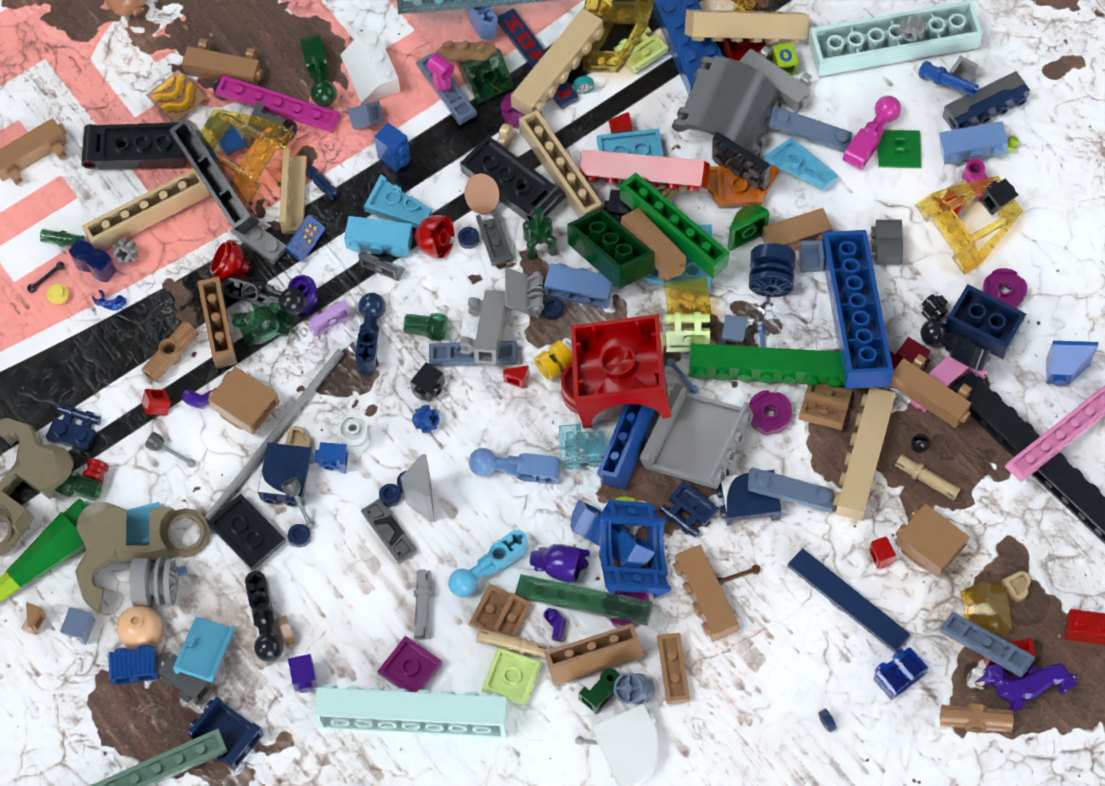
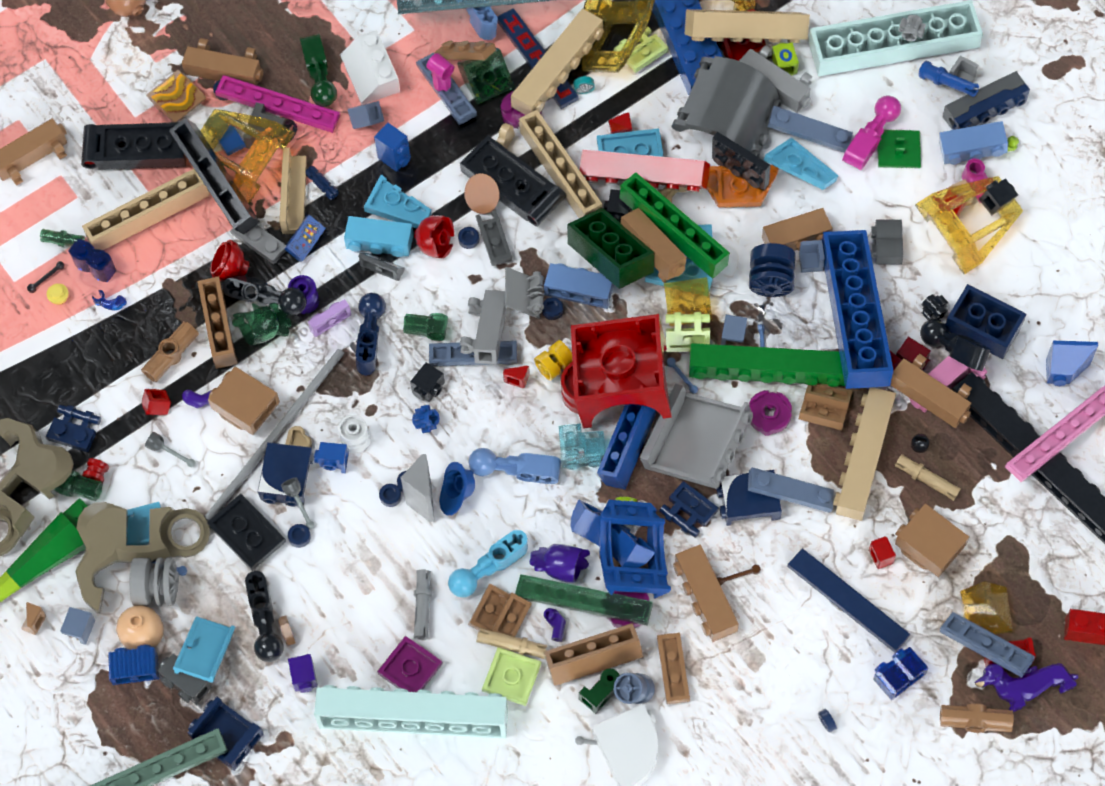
(125, 250): light grey gear -> none
(389, 531): flat silver tile -> none
(456, 487): none -> blue piece
(539, 231): dark green plant -> none
(747, 225): green slope -> none
(1010, 279): magenta plate -> none
(1017, 585): tan tile -> none

